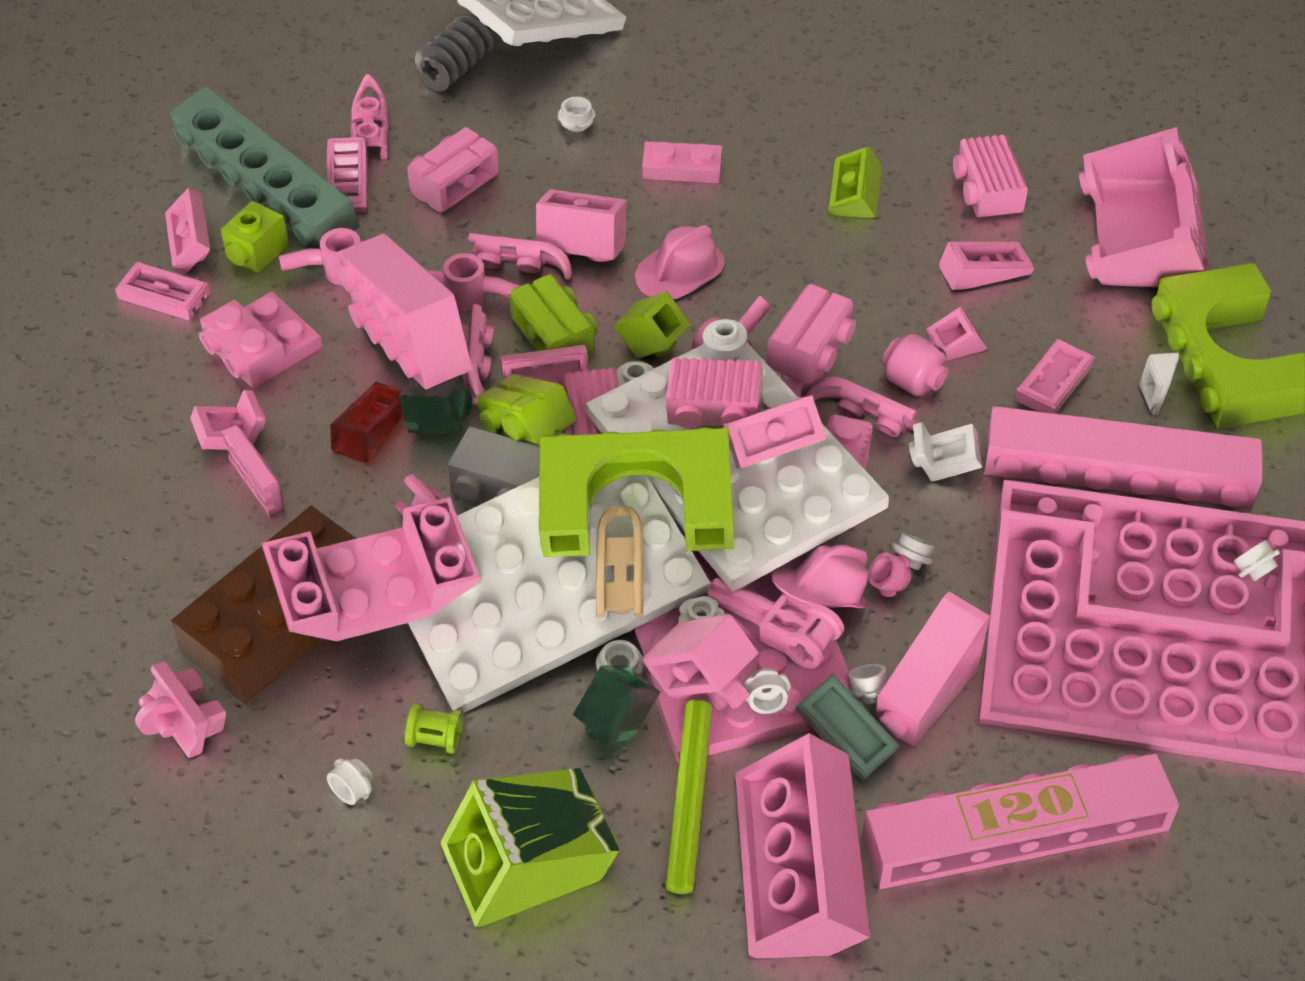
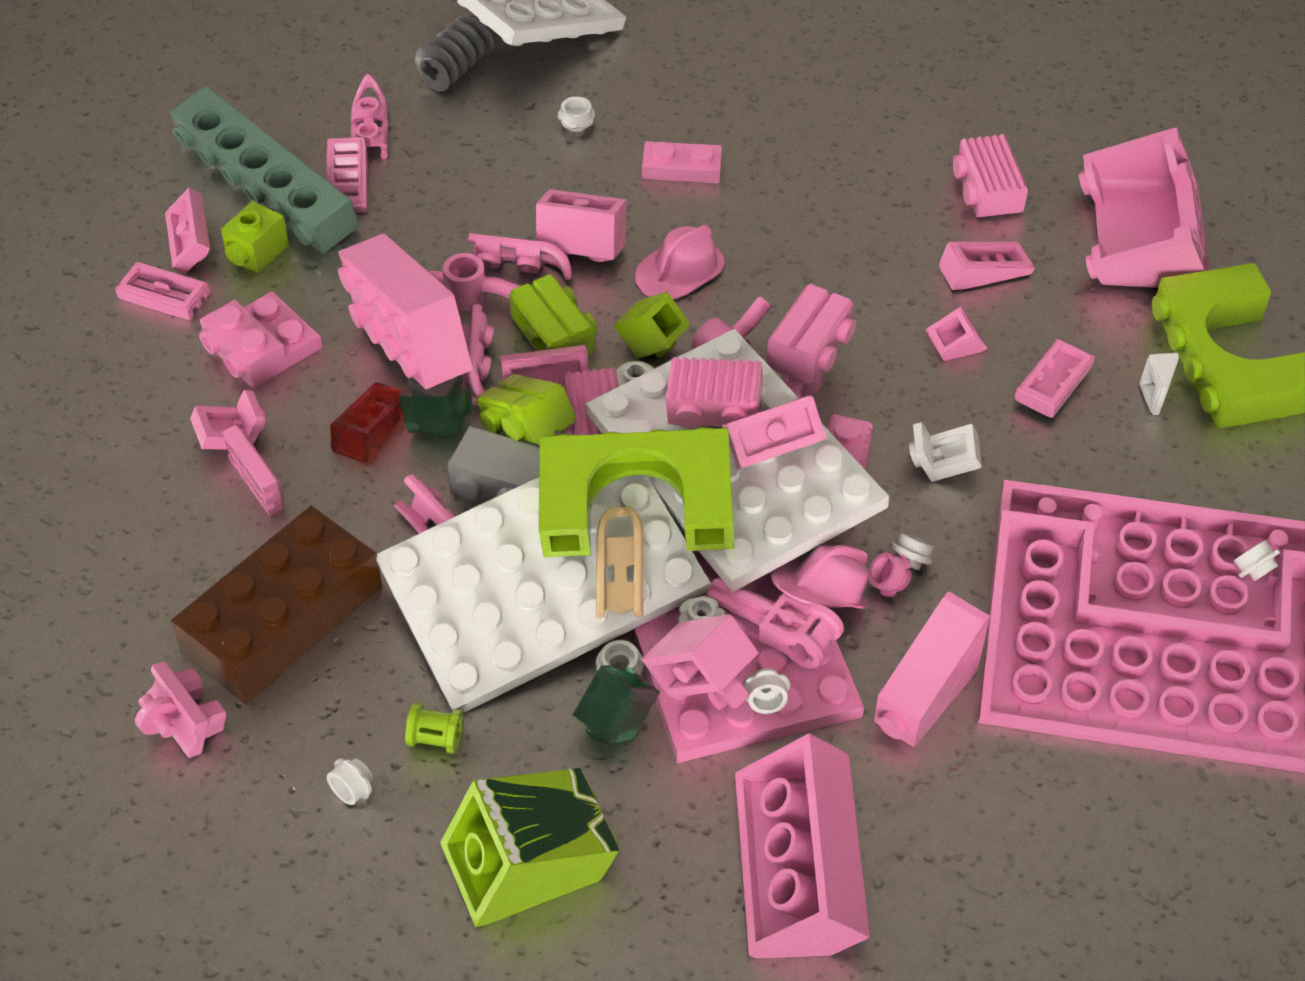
(325, 255): bright pink piece -> none
(373, 578): bright pink slope -> none
(452, 169): bright pink brick -> none
(689, 797): lime axle -> none
(725, 339): white plate -> none
(847, 726): sand green tile -> none
(856, 185): lime slope -> none
(861, 401): bright pink piece -> none
(867, 682): white plate -> none
(915, 364): bright pink head -> none
(1018, 820): bright pink brick -> none
(1123, 457): bright pink brick -> none

